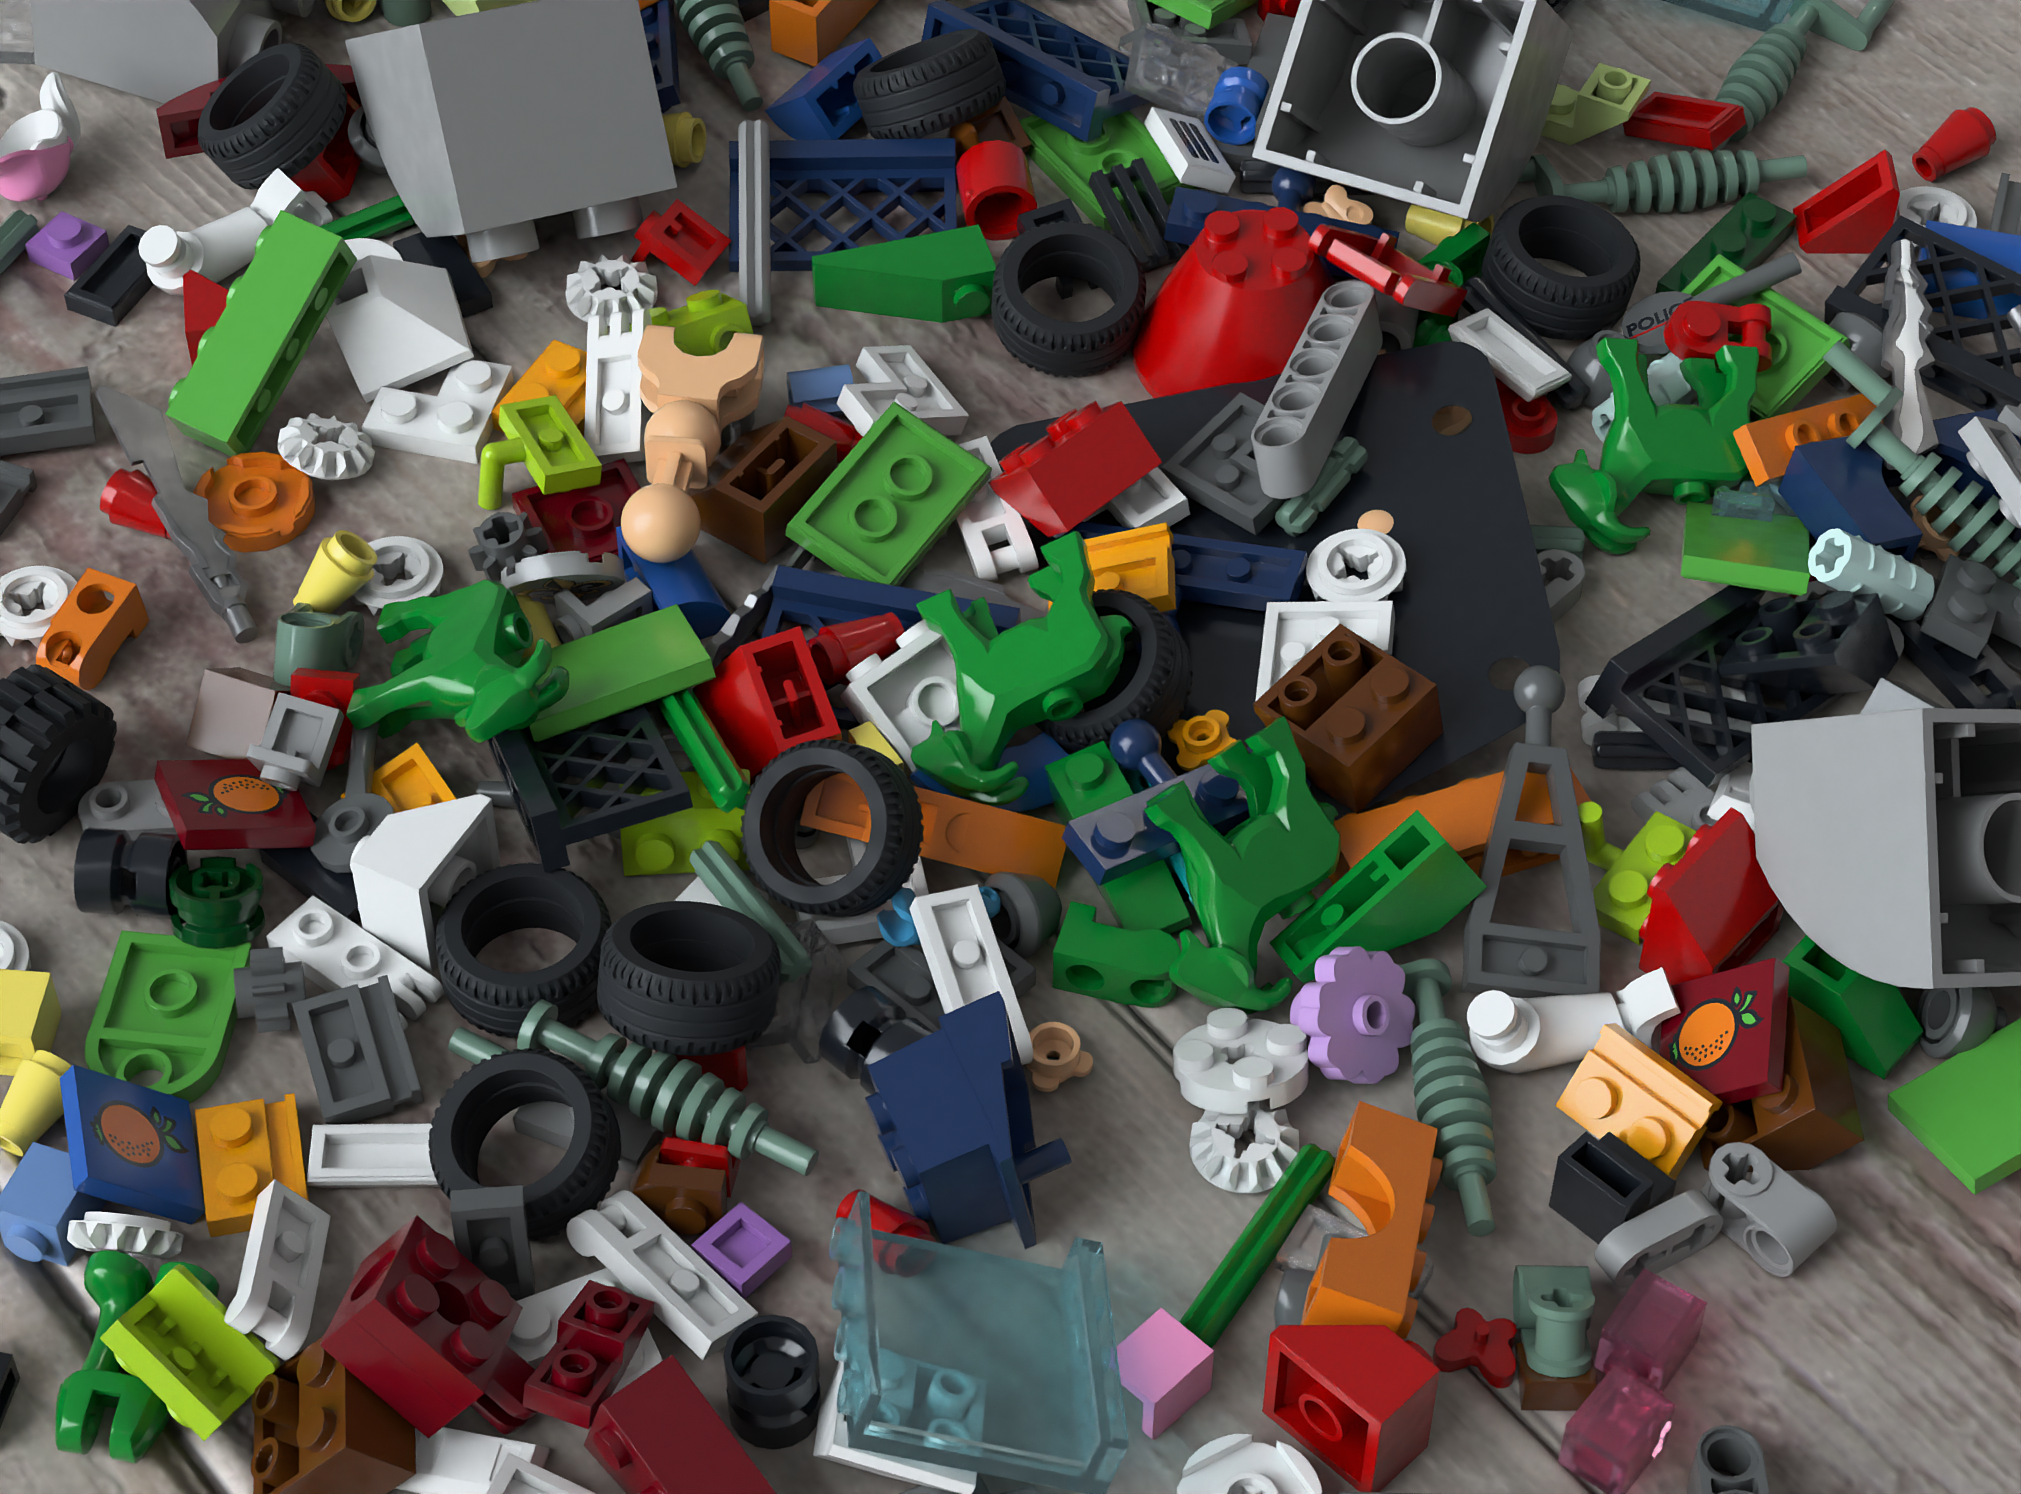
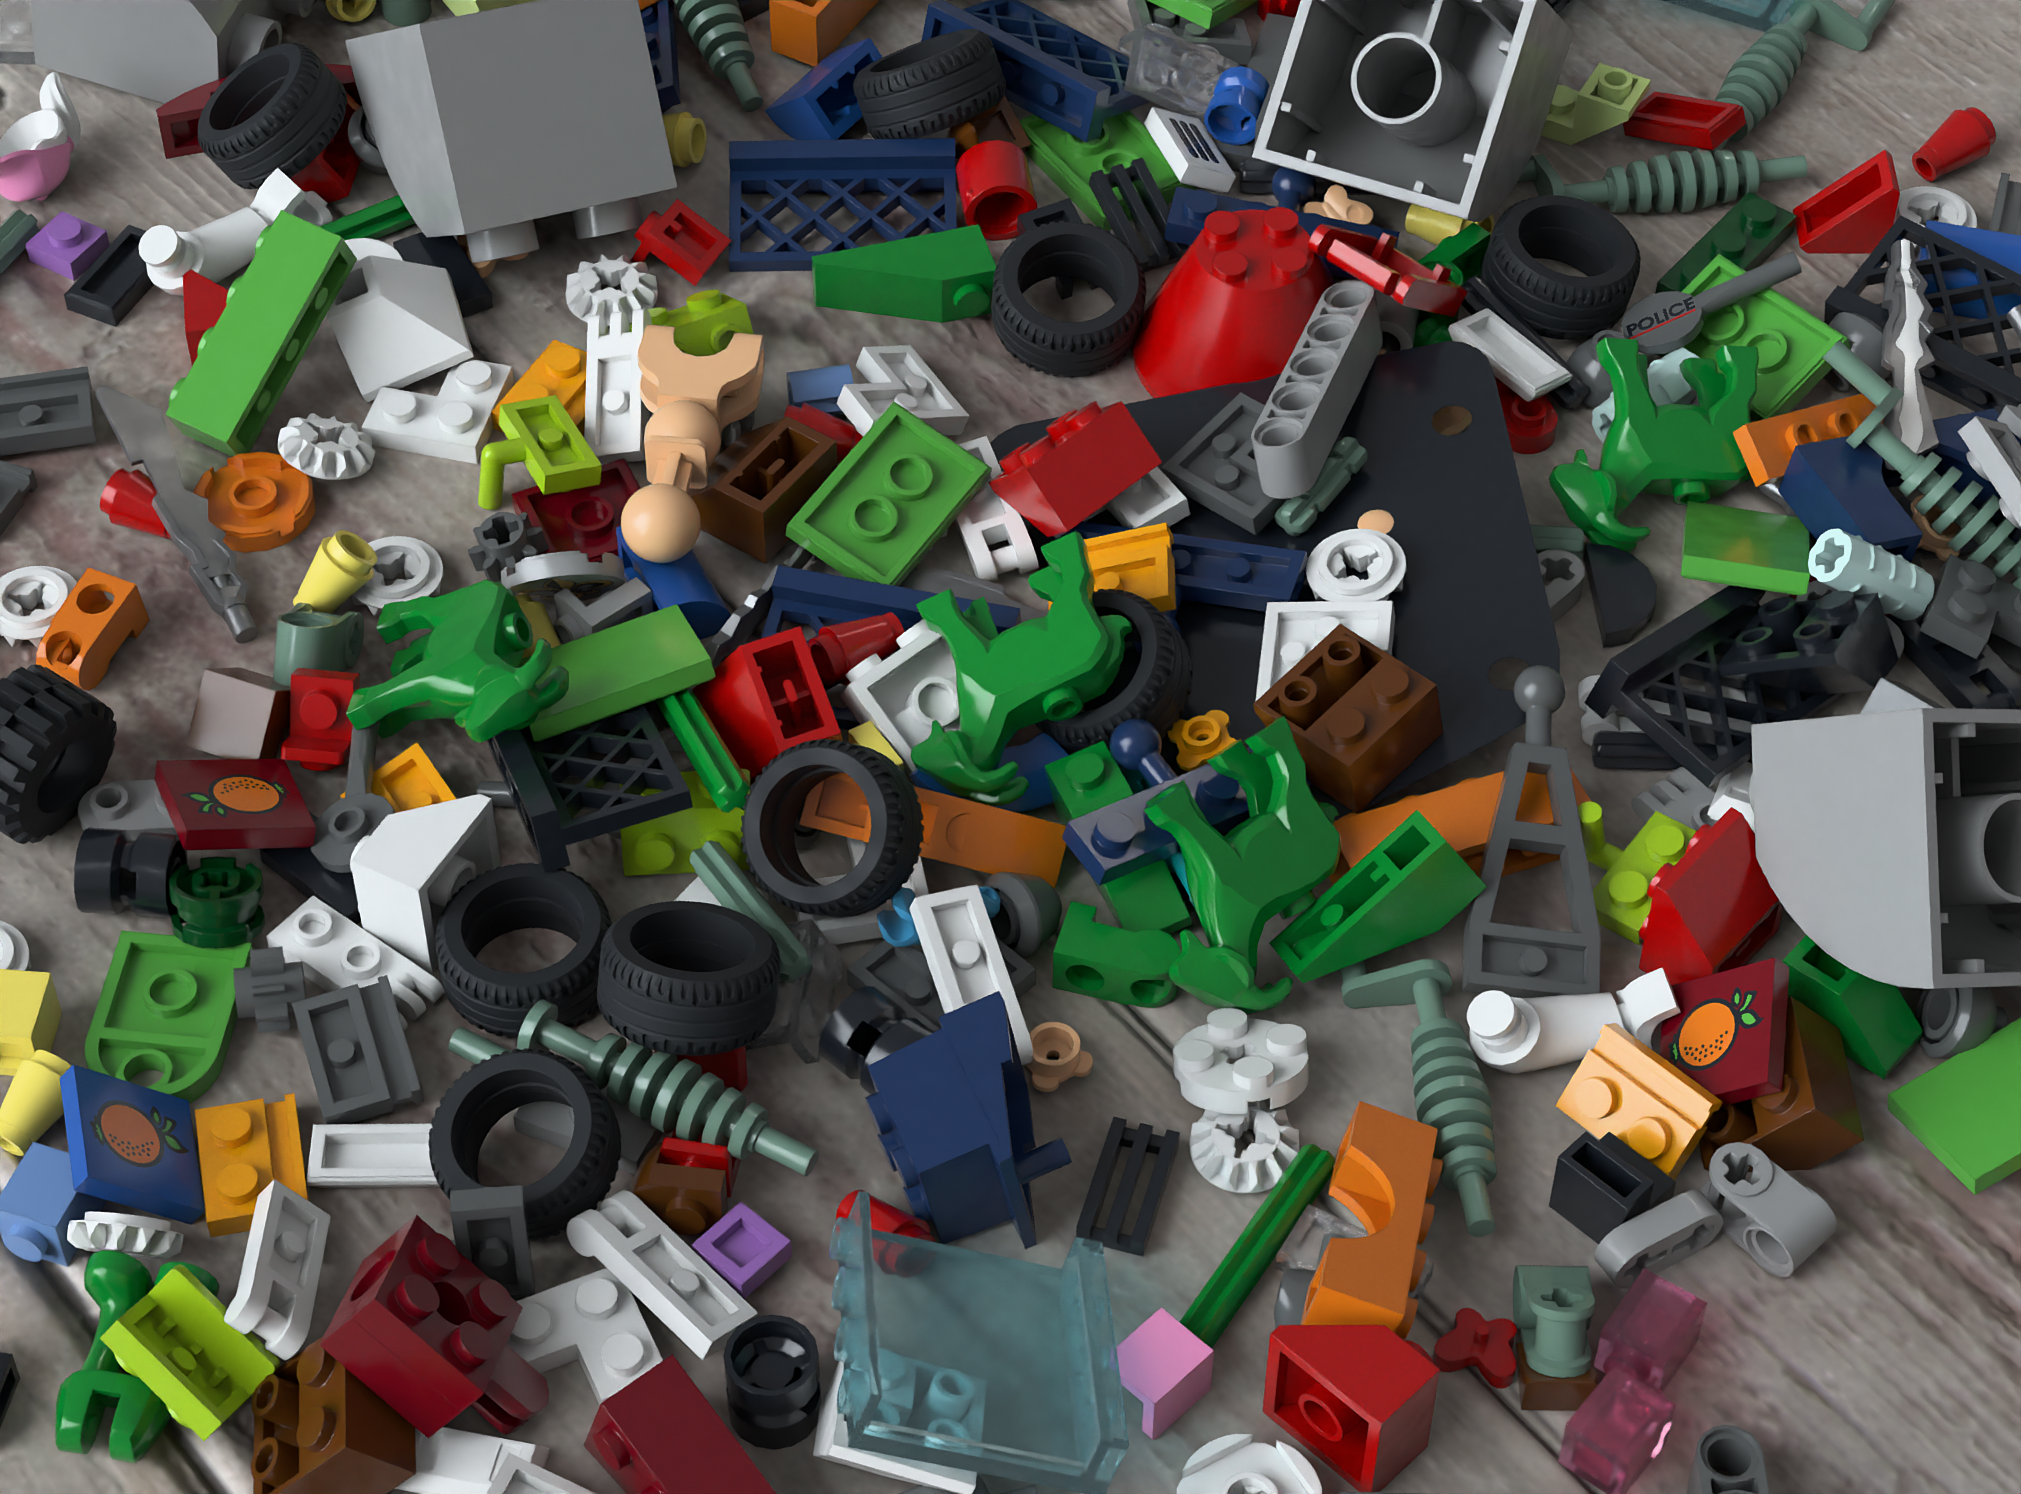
(296, 743): light grey bracket -> none
(590, 1354): dark red slope -> none
(754, 220): light grey axle -> none
(1141, 1142): none -> black tile
(1355, 1015): lavender plant -> none
(1620, 592): none -> black tile
(1703, 327): red plate -> none
(1747, 503): clear light blue tile -> none

